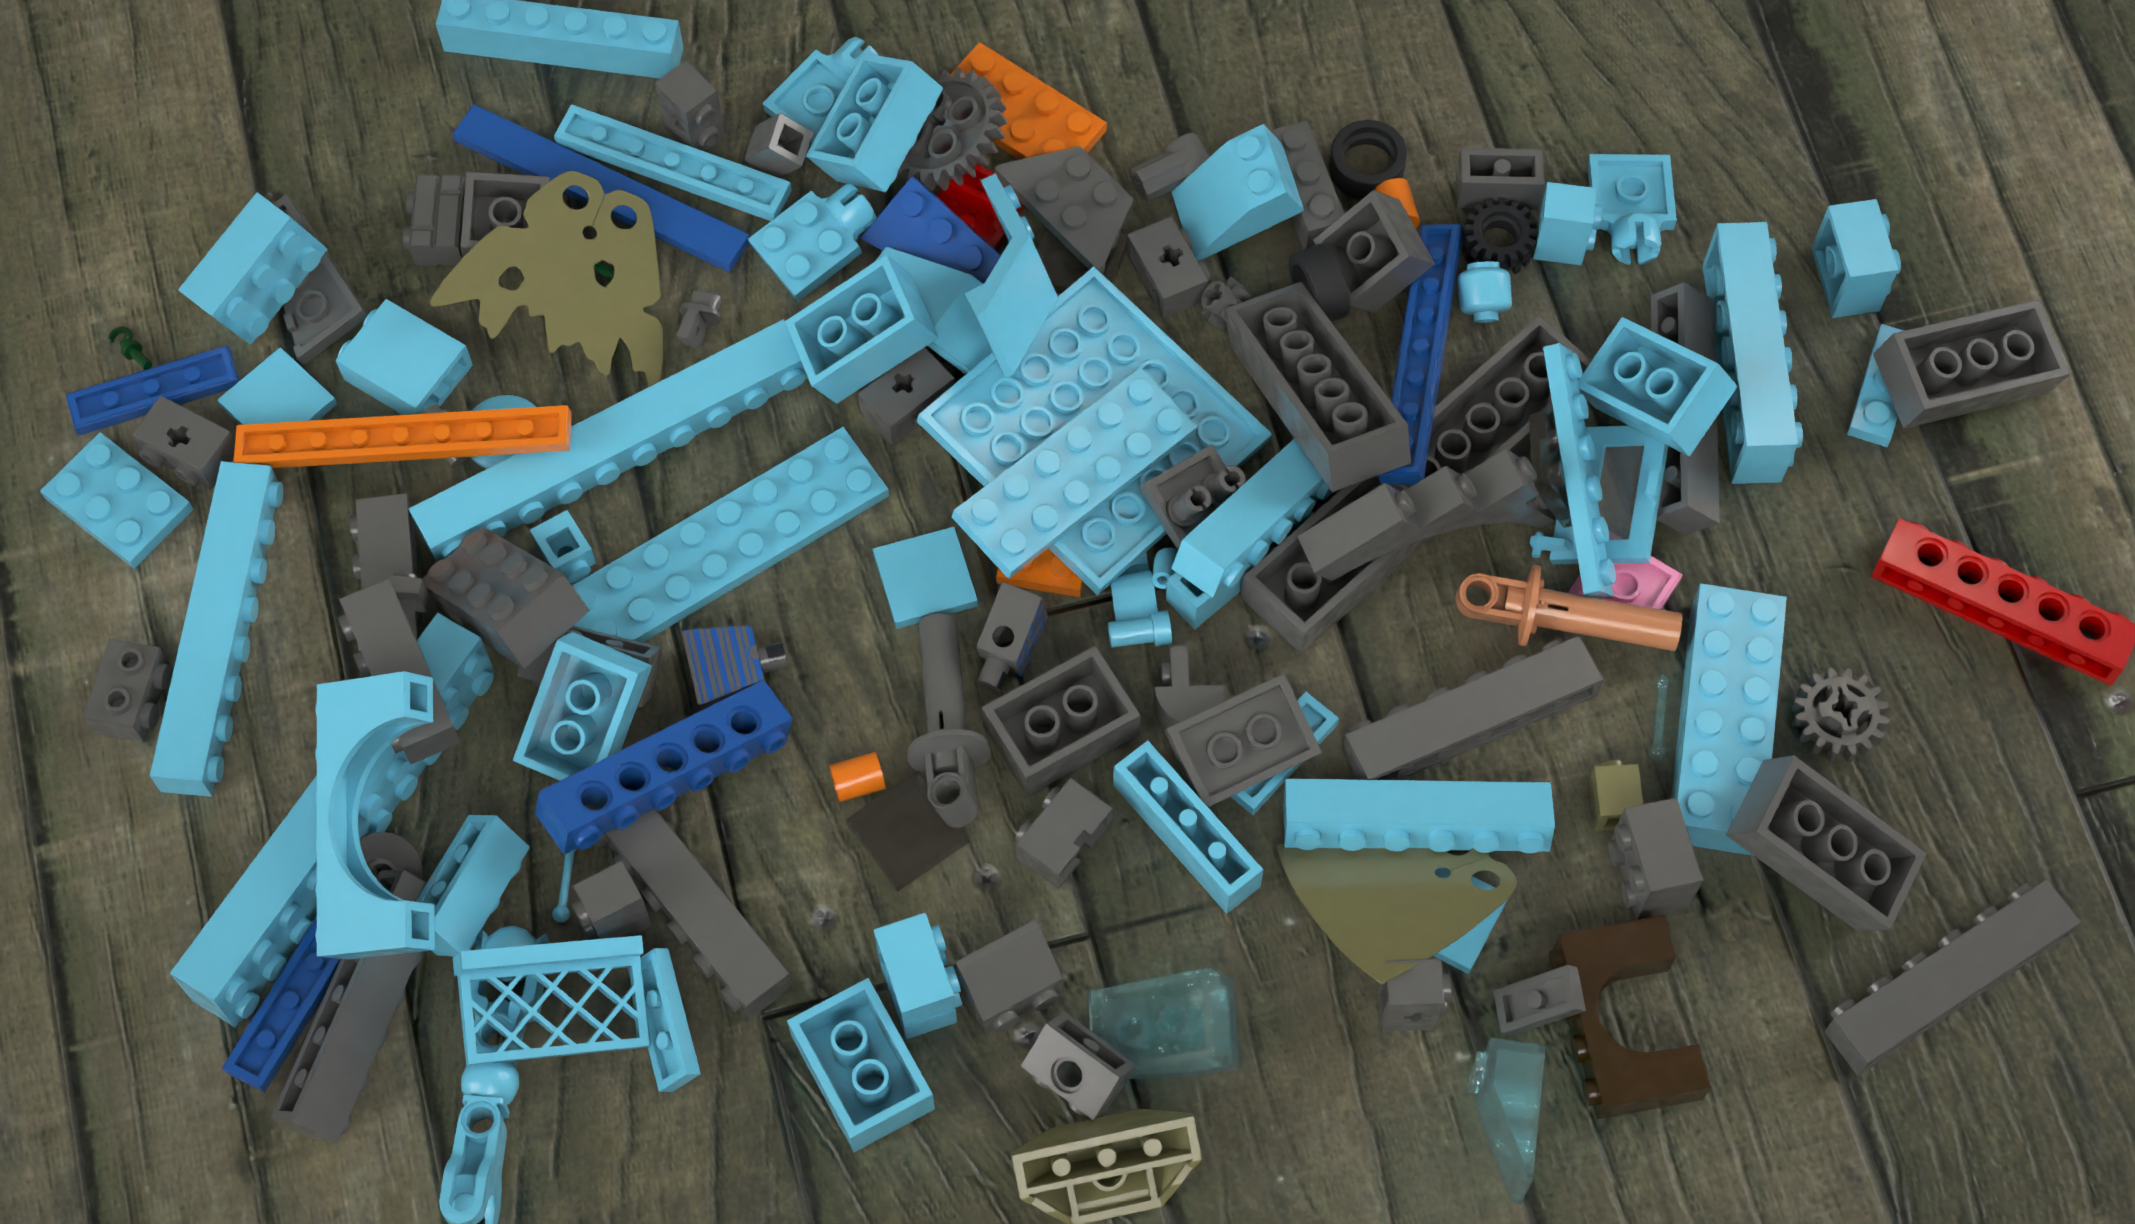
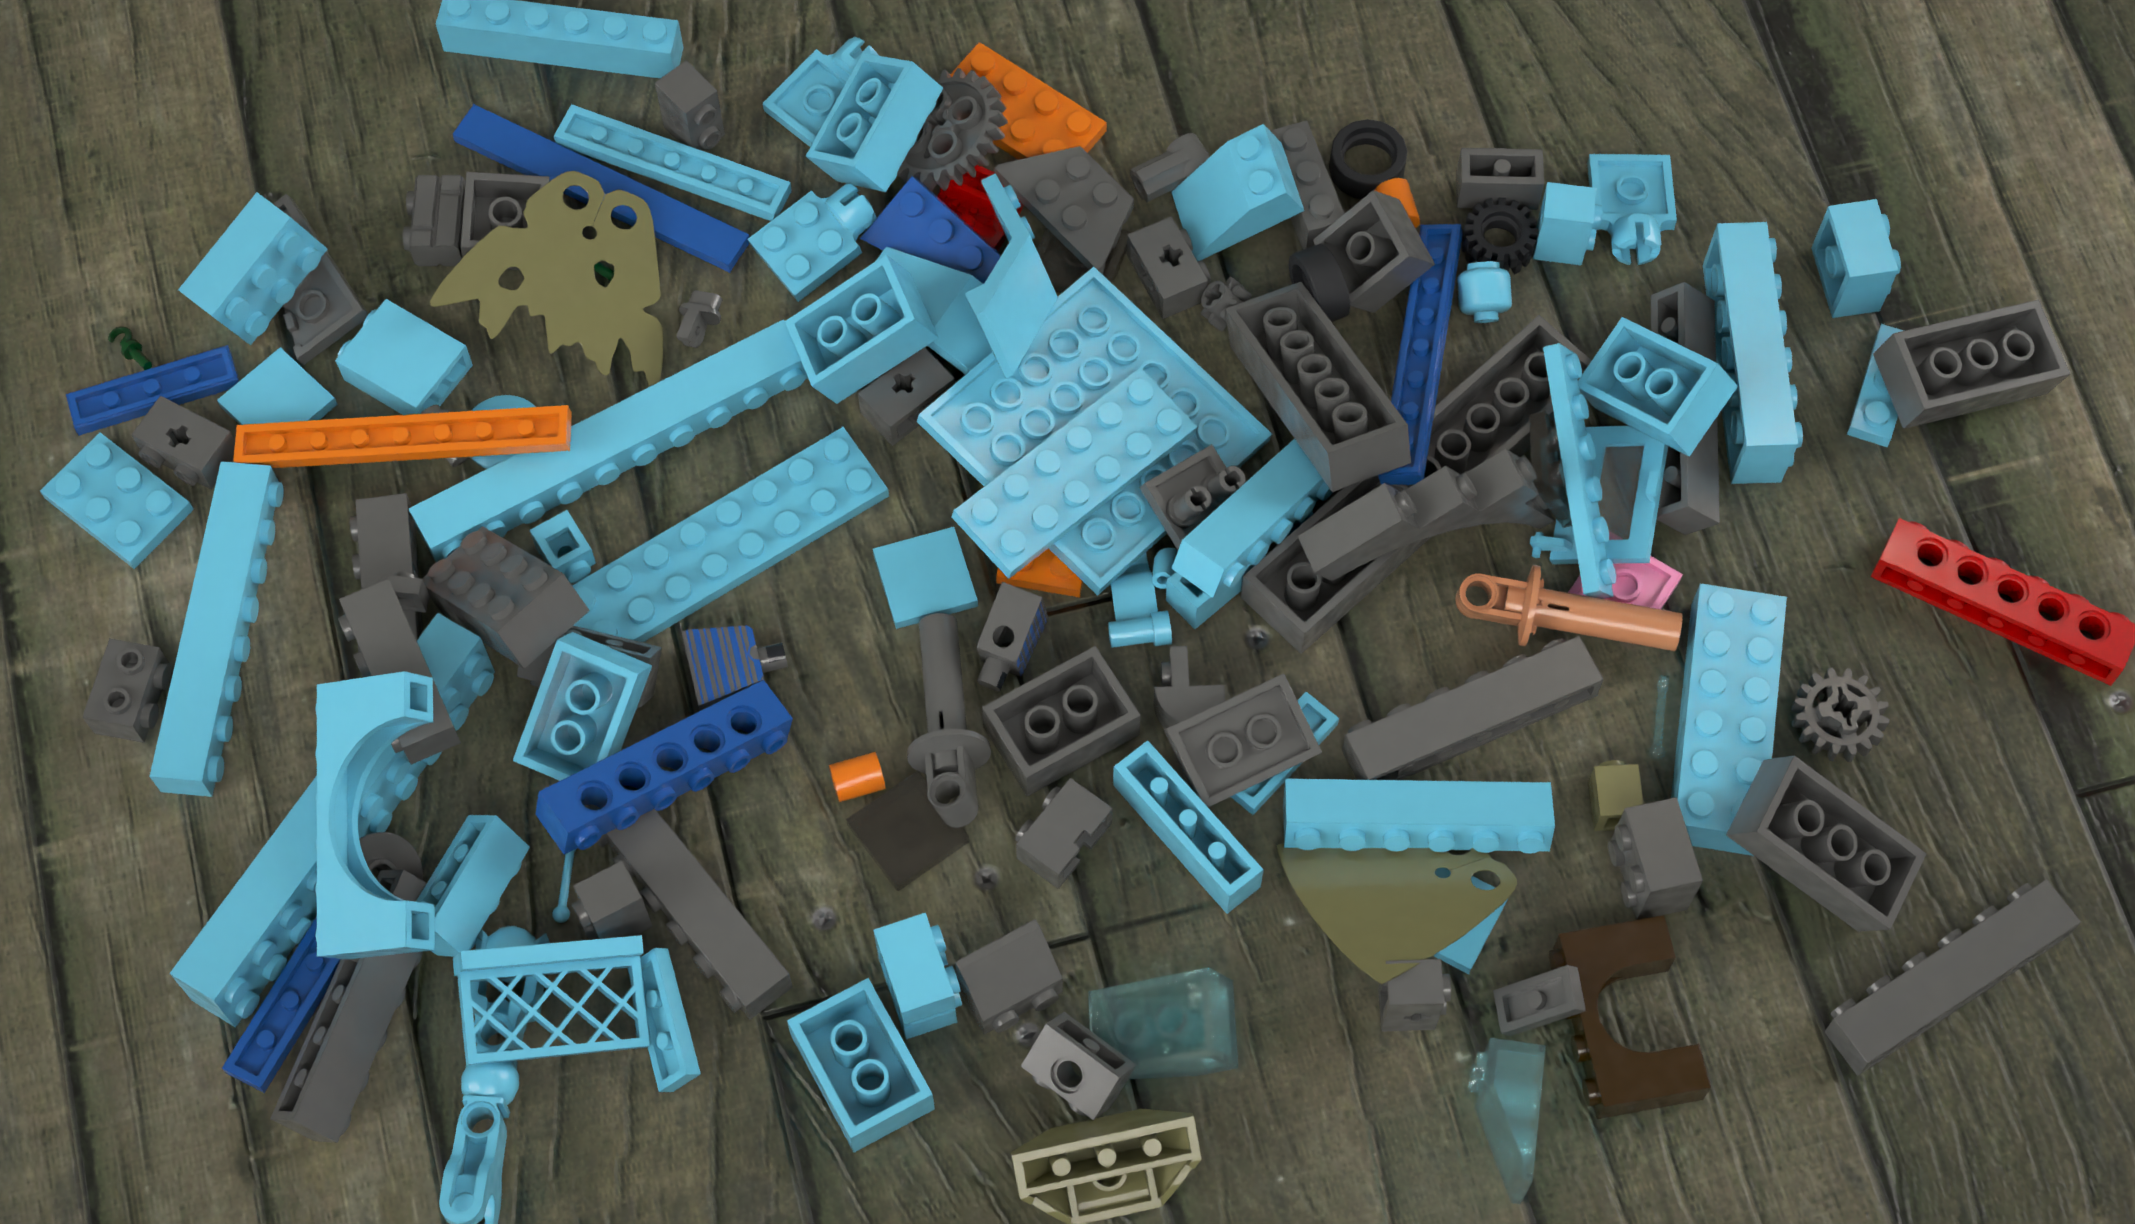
(778, 145): dark grey brick -> none

